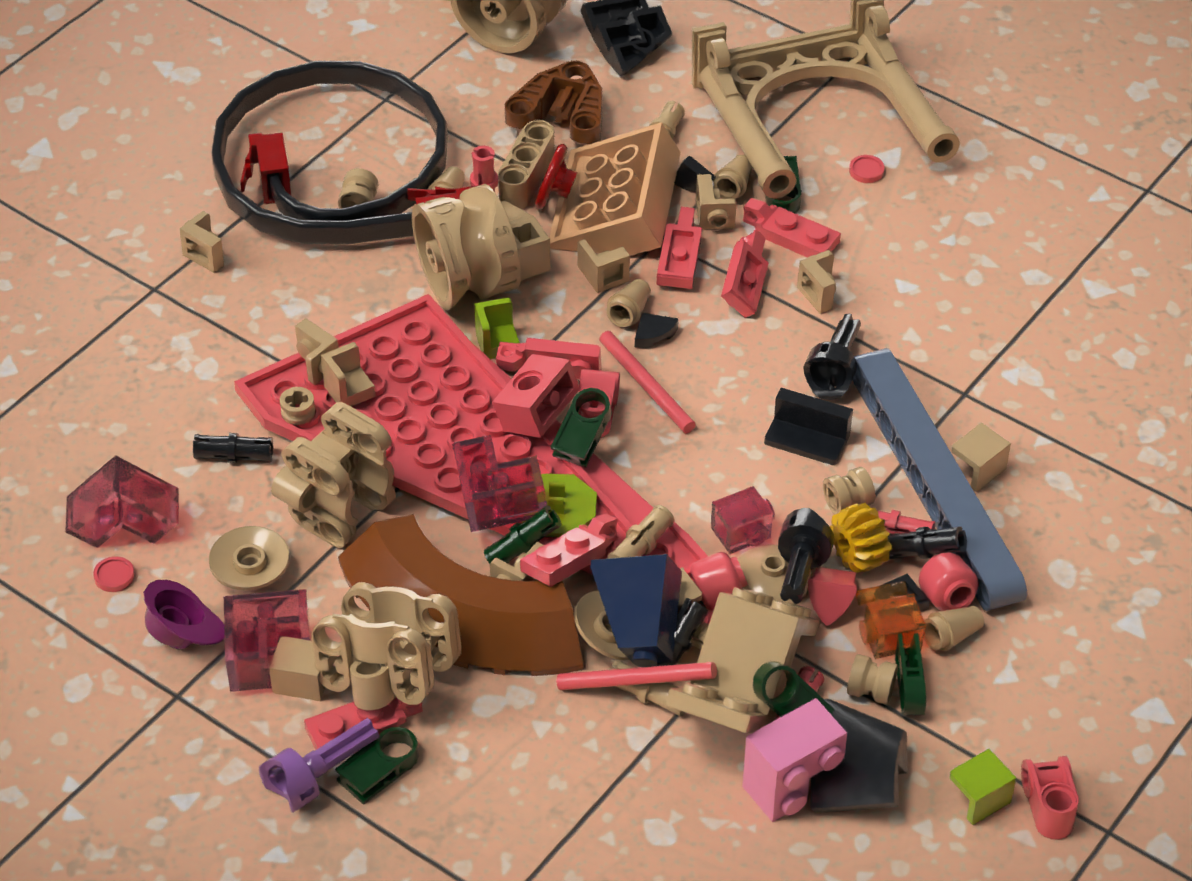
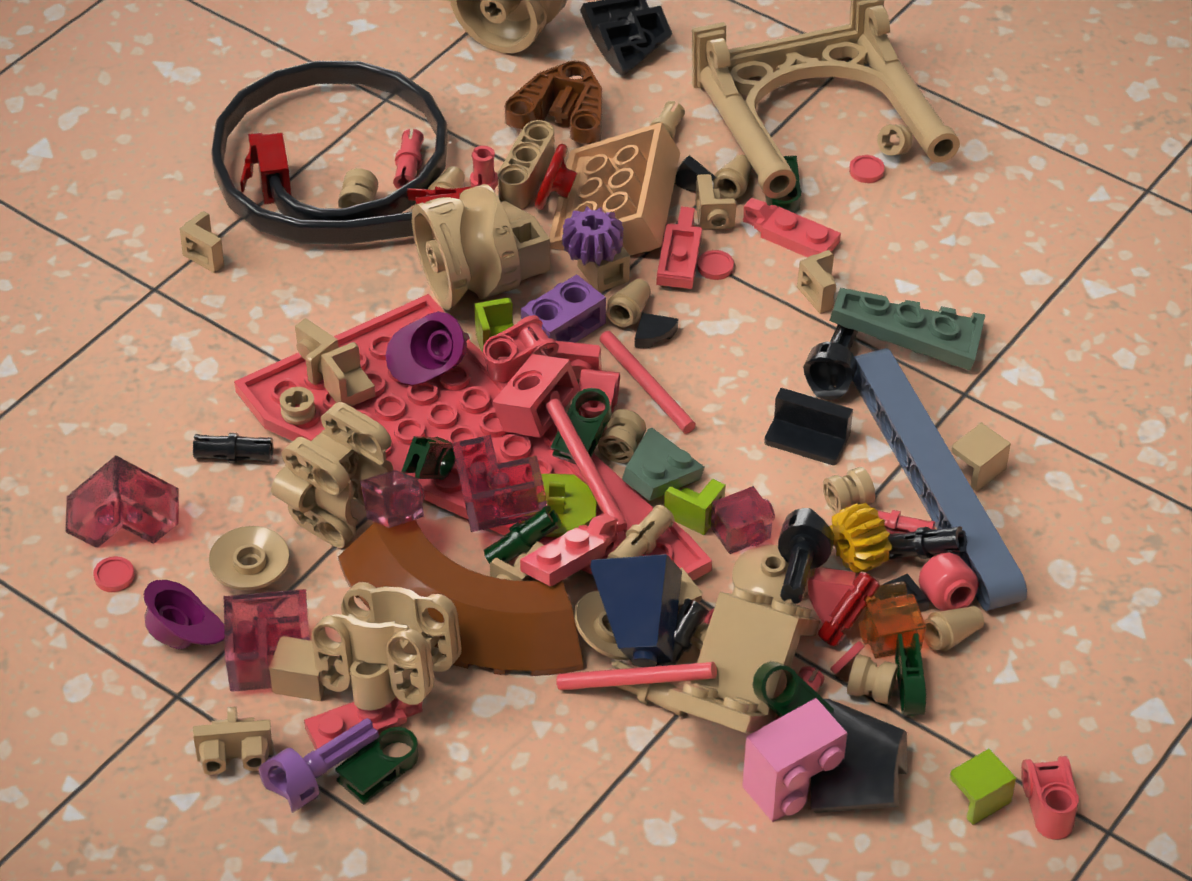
(233, 739): none -> tan hips
(393, 498): none -> clear pink brick
(408, 158): none -> coral pin
(426, 348): none -> magenta piece
(429, 458): none -> piece
(517, 345): none -> coral piece
(569, 310): none -> medium lavender brick
(584, 462): none -> coral bar
(592, 236): none -> medium lavender gear
(621, 436): none -> tan wheel
(660, 465): none -> sand green wing
(692, 508): none -> lime panel
(715, 264): none -> coral piece
(717, 575): coral head -> none
(746, 274): coral hinge -> none
(847, 657): none -> coral piece
(848, 609): none -> red axle
(885, 145): none -> tan bush
(923, 331): none -> sand green wing

